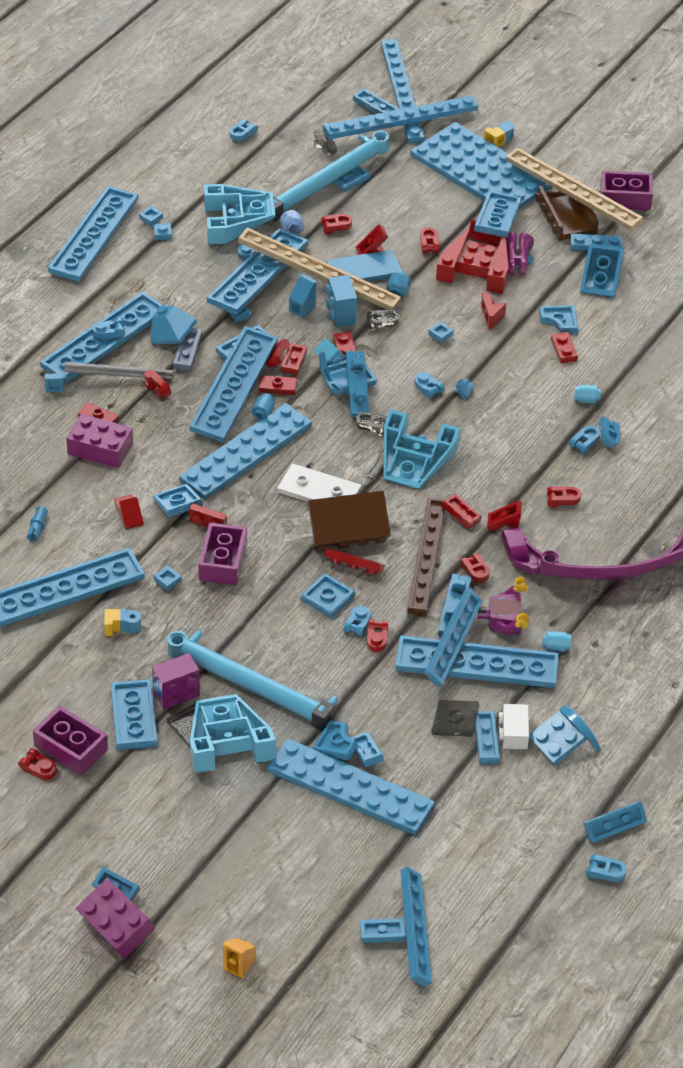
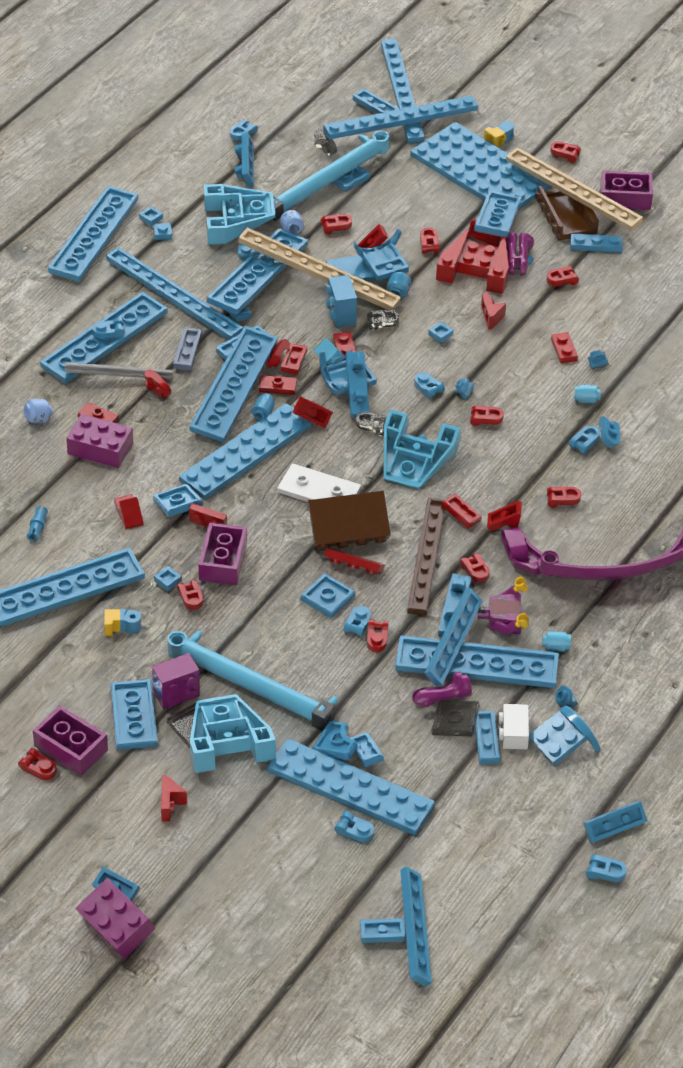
(37, 410): none -> light blue head
(54, 382): dark azure plate -> none
(170, 325): dark azure slope -> none
(171, 795): none -> slope
(174, 293): none -> dark azure plate
(191, 595): none -> plate
(238, 956): light orange slope -> none
(246, 151): none -> dark azure hinge
(303, 296): dark azure slope -> none
(312, 412): none -> red slope
(362, 830): none -> dark azure plate
(384, 258): none -> dark azure piece
(458, 688): none -> magenta piece
(486, 415): none -> red plate
(561, 317): dark azure tile -> none
(562, 276): none -> red plate
(565, 150): none -> red plate
(565, 697): none -> dark azure plate
(597, 359): none -> dark azure plate
(602, 270): dark azure slope -> none

